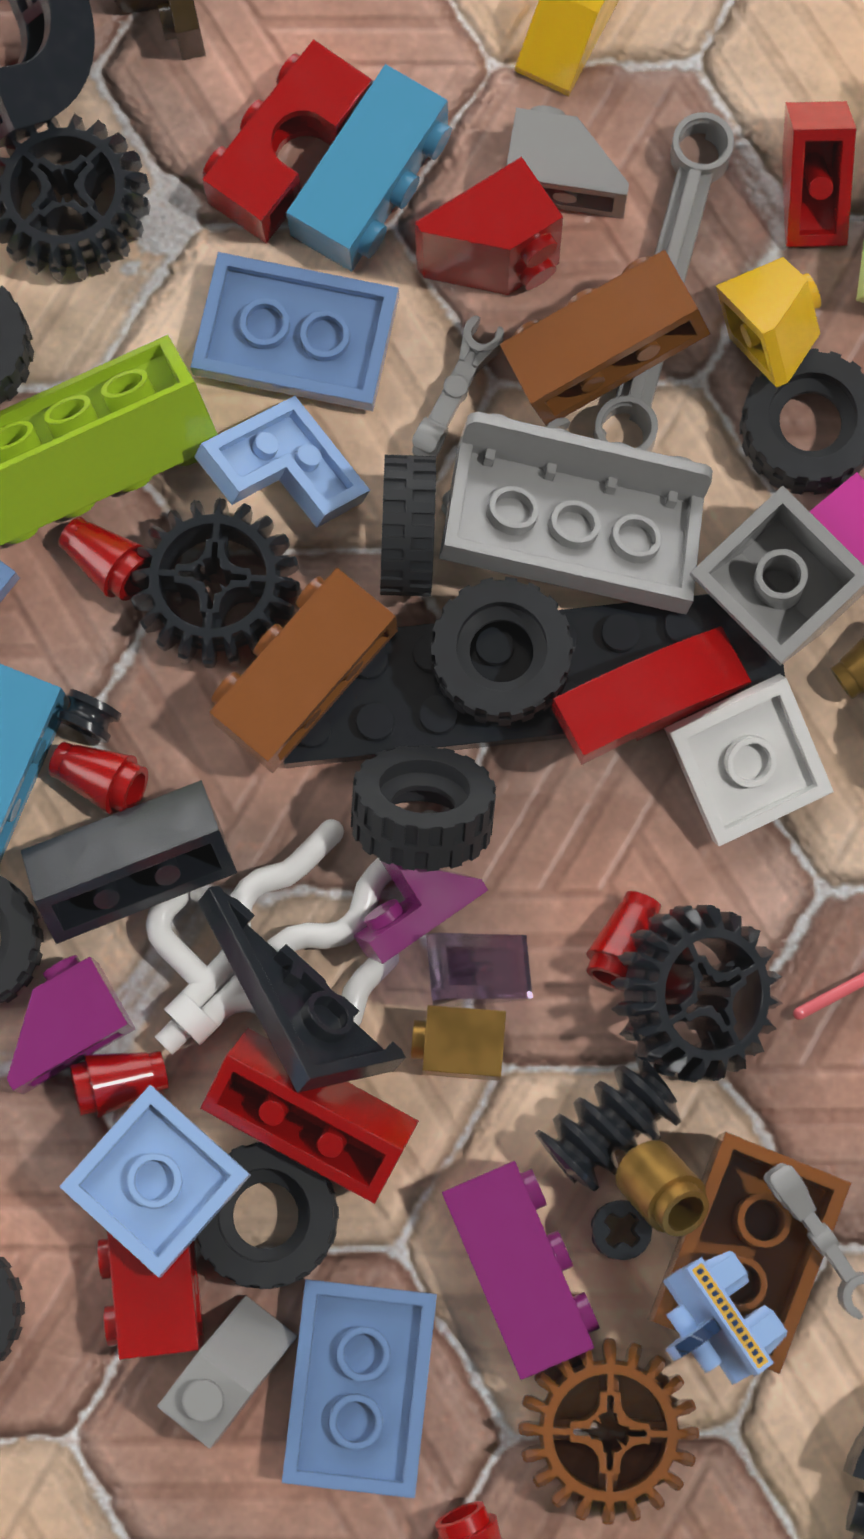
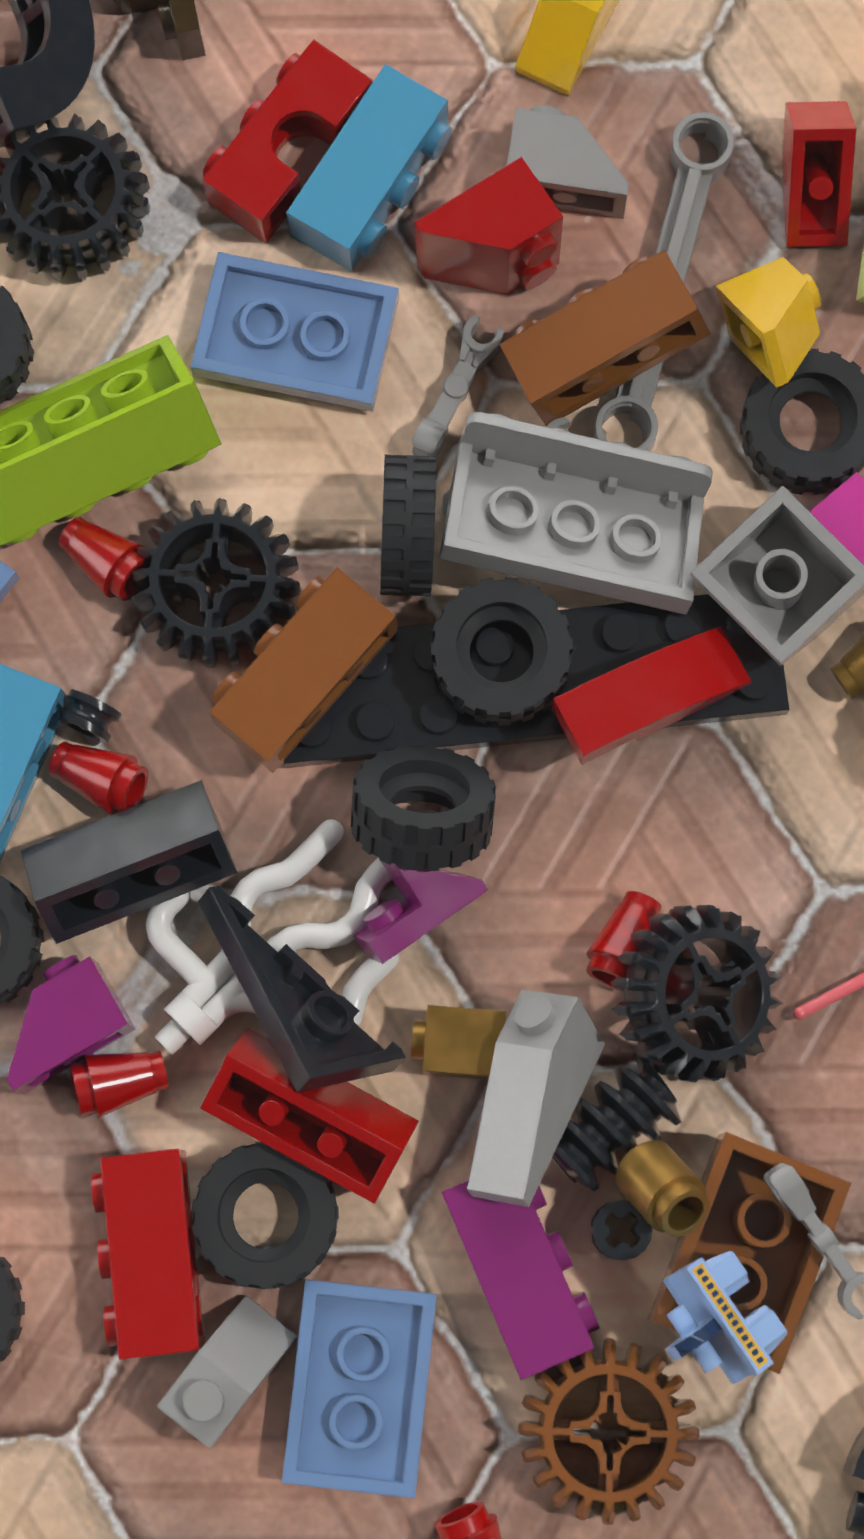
(155, 1181): light blue plate -> none
(284, 447): light blue plate -> none
(478, 968): clear purple slope -> none
(531, 1094): none -> light grey slope
(749, 759): white plate -> none

